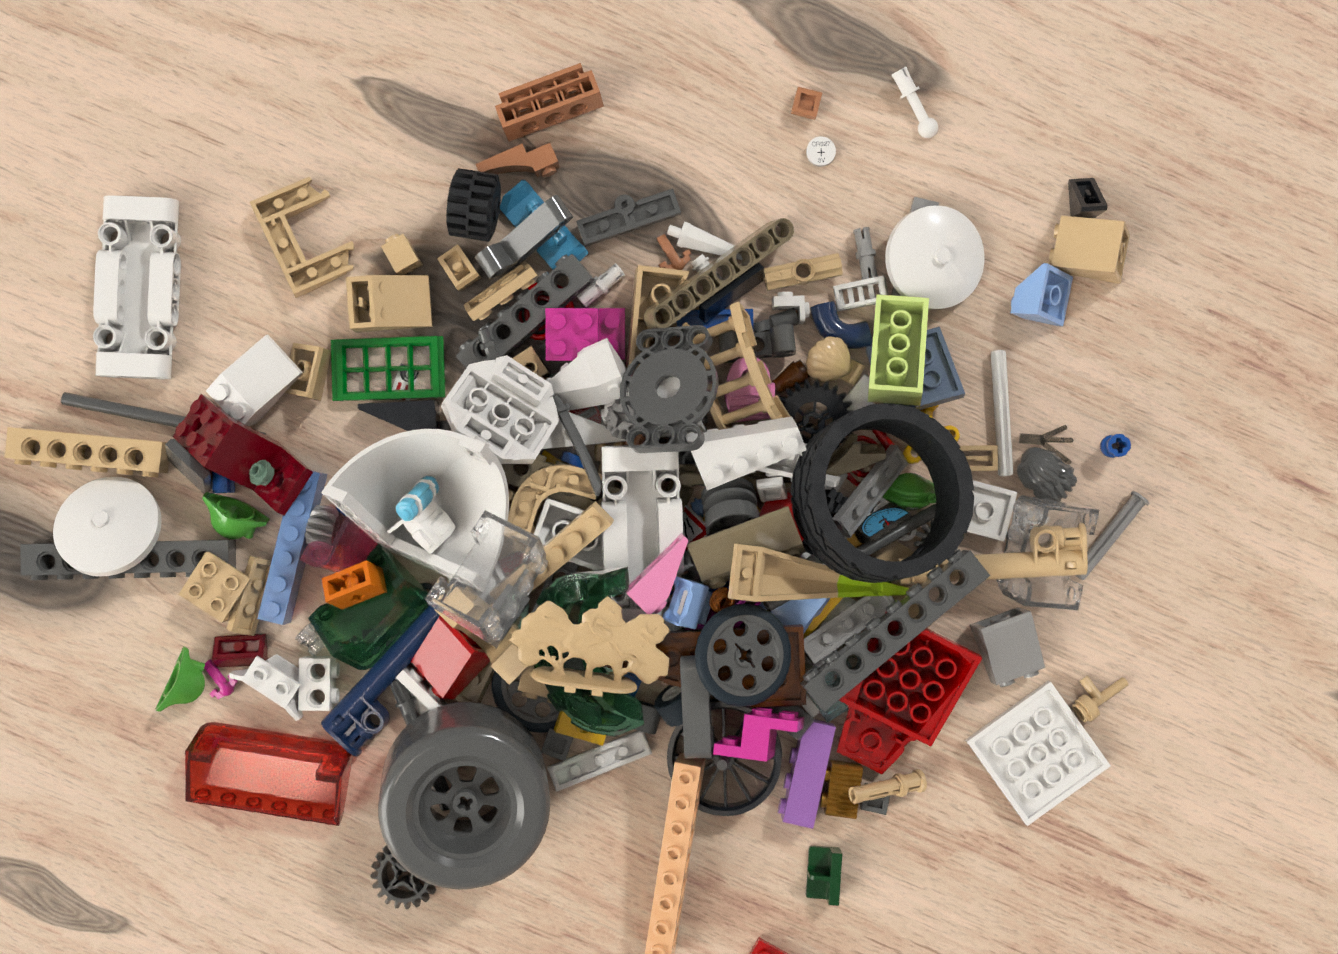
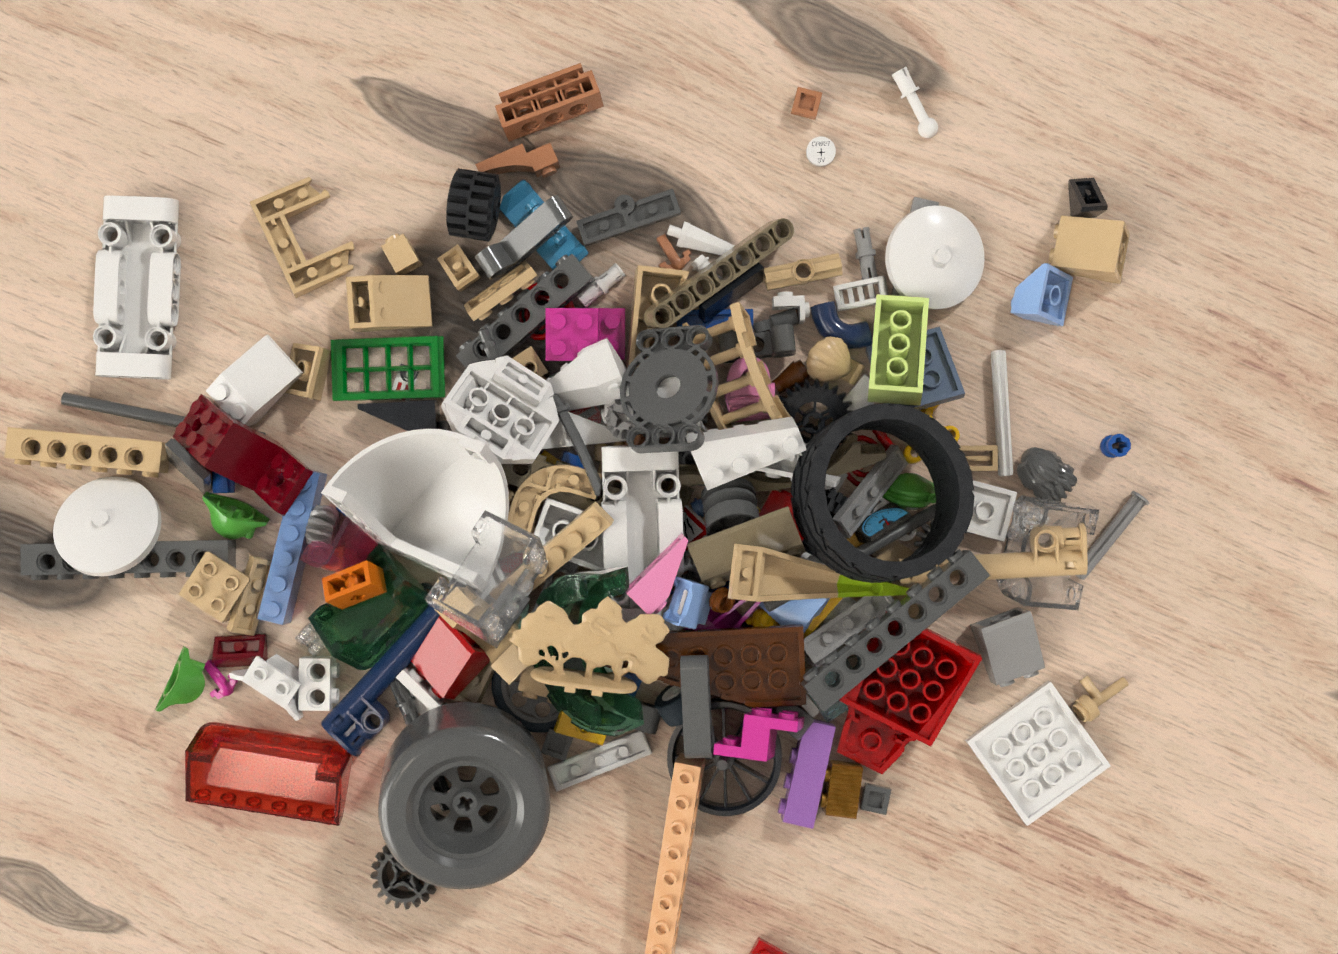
(261, 473): sand green plate -> none
(423, 516): white piece -> none
(721, 627): wedge -> none
(771, 489): white tile -> none
(824, 873): dark green panel -> none
(897, 785): tan pin -> none
(1046, 438): clear smoke plant -> none

